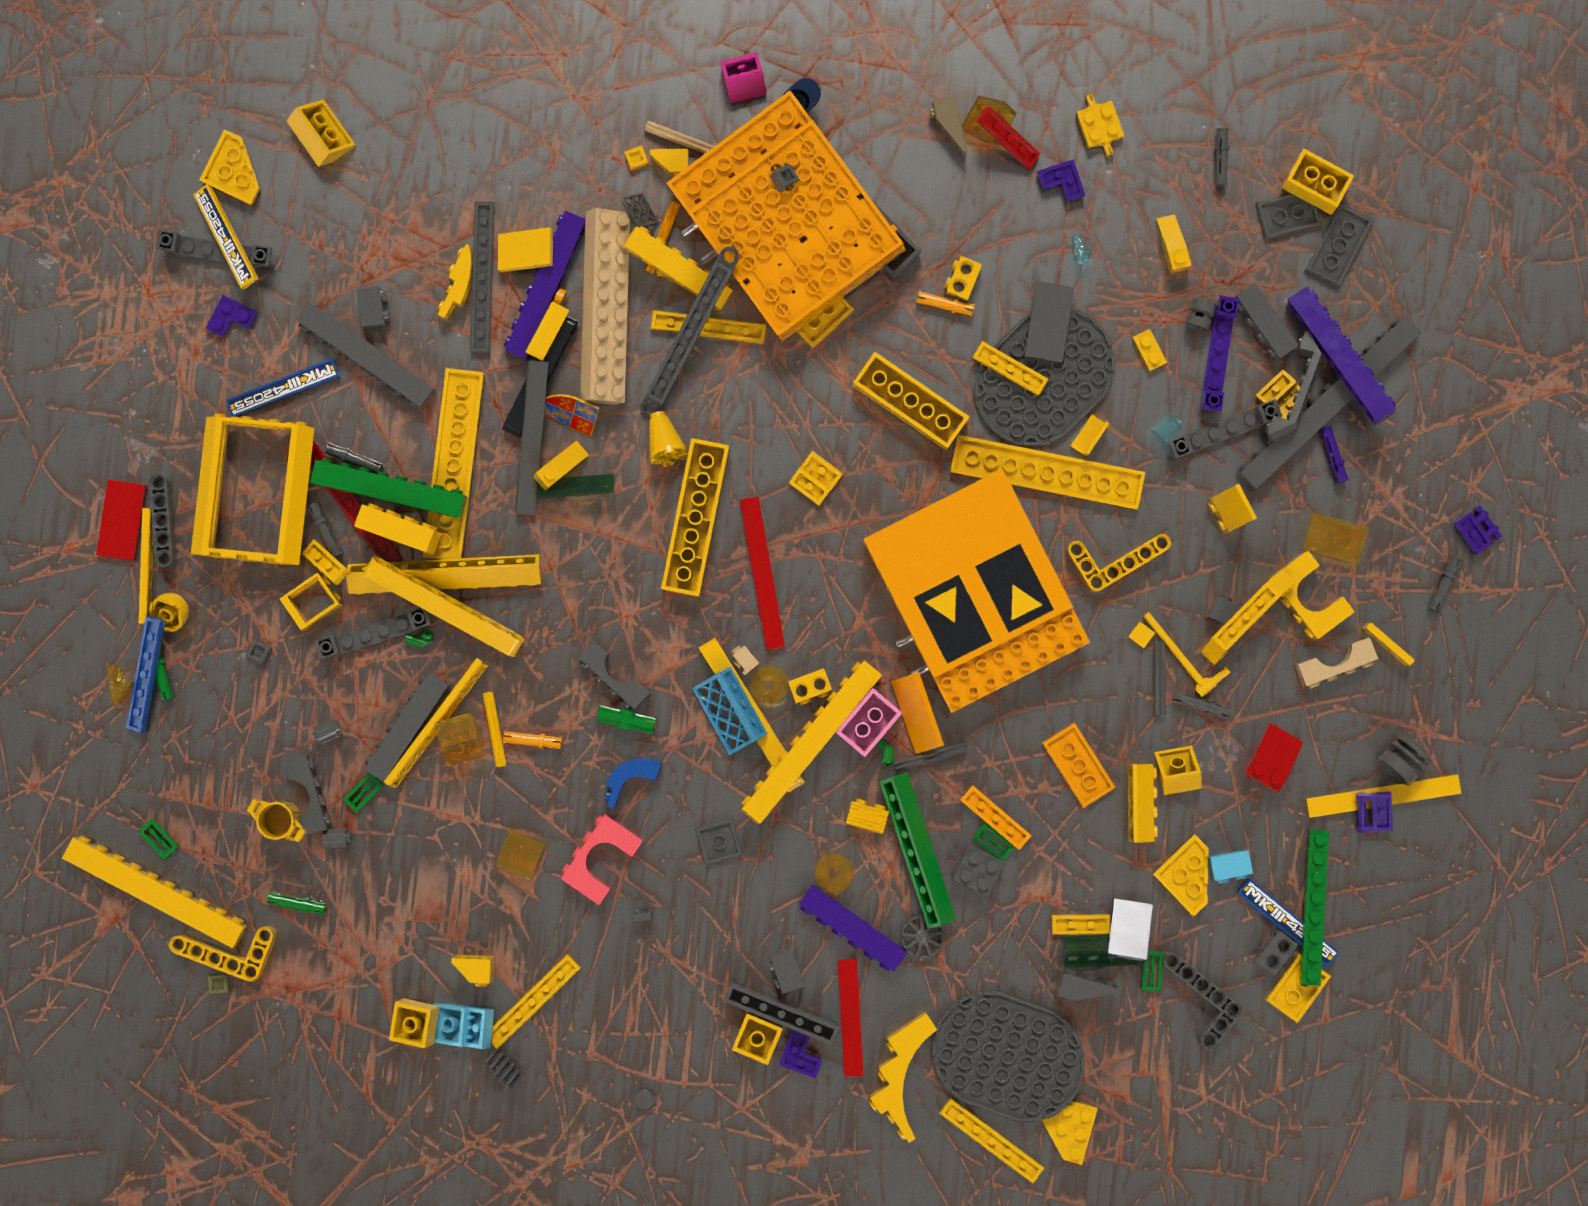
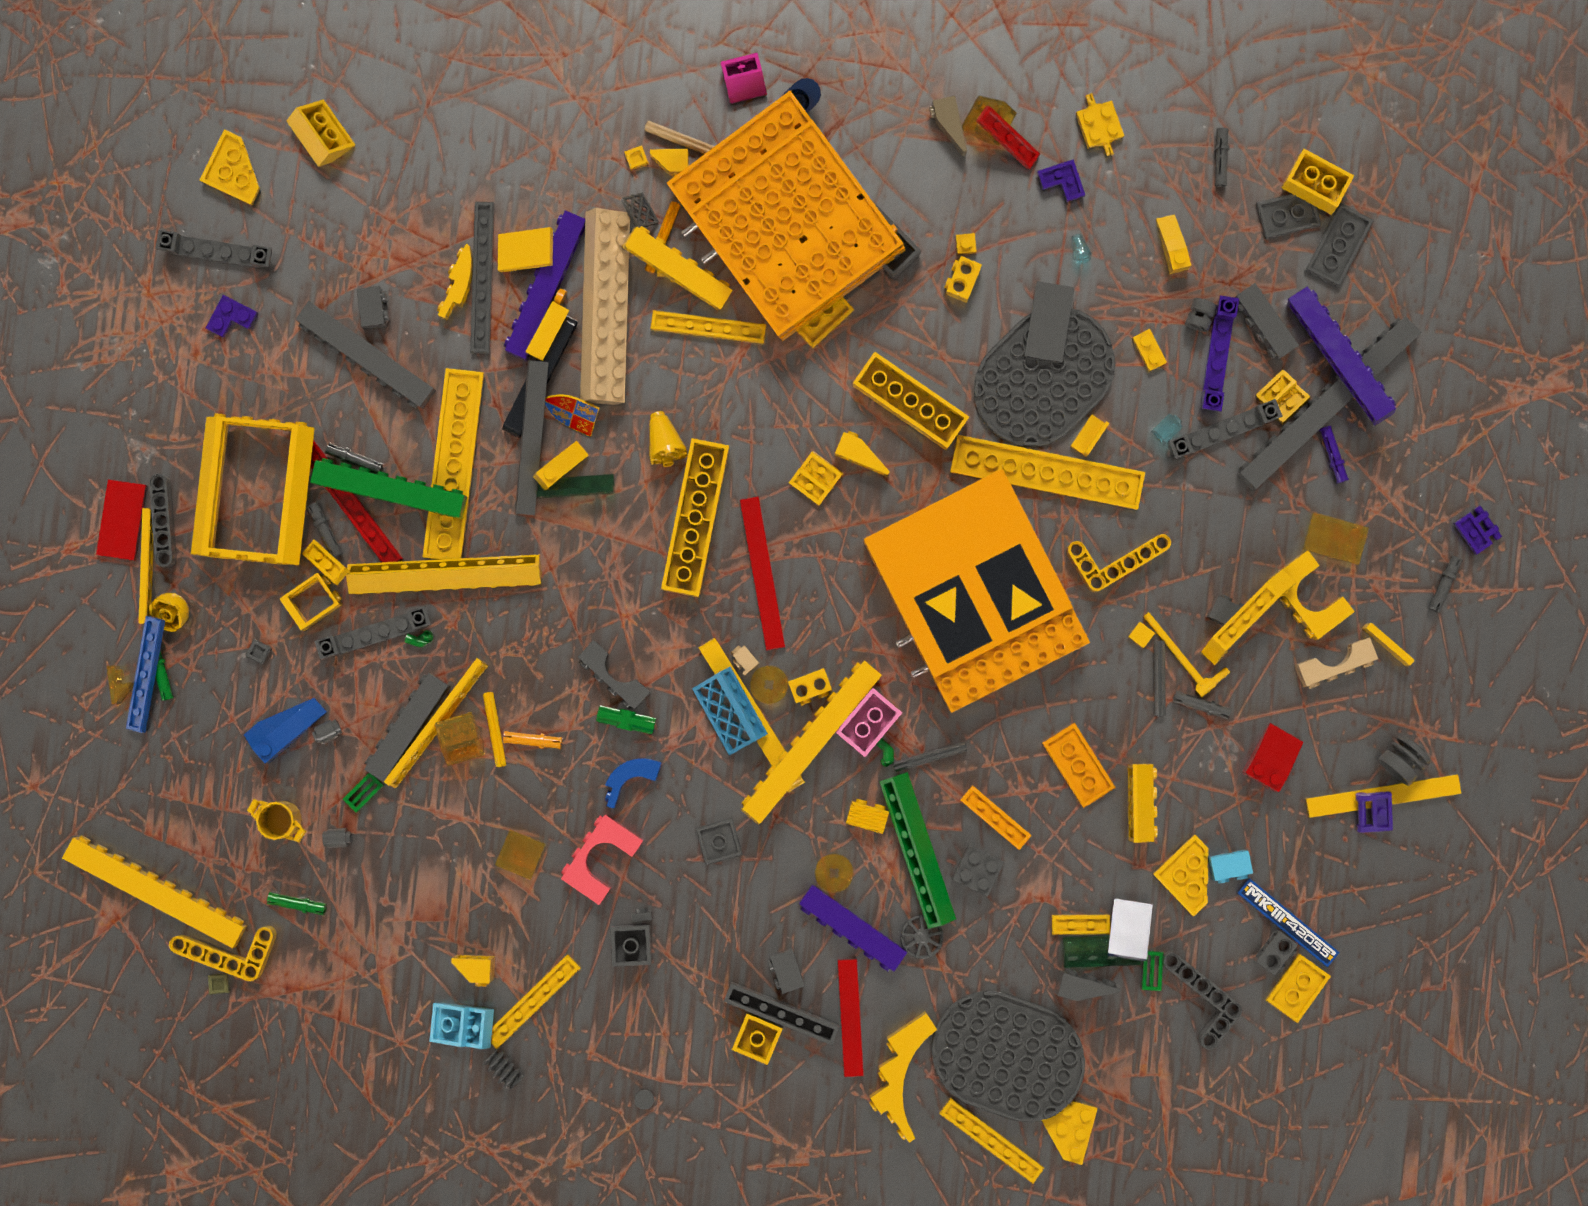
(170, 850): green tile -> none
(225, 236): tile -> none
(278, 732): none -> blue wedge
(283, 388): tile -> none
(302, 770): dark grey arch -> none
(404, 531): yellow brick -> none
(414, 1023): yellow brick -> none
(443, 606): yellow beam -> none
(631, 945): none -> dark grey brick
(690, 331): dark grey plate -> none
(784, 178): dark grey slope -> none
(796, 1059): dark purple plate -> none
(856, 451): none -> yellow slope
(917, 713): light orange tile -> none
(945, 303): light orange pin -> none
(965, 244): none -> yellow plate
(1006, 852): green tile -> none
(1010, 368): yellow tile -> none
(1178, 770): yellow slope -> none
(1231, 509): yellow slope -> none
(1280, 426): dark grey slope -> none
(1314, 907): green plate -> none

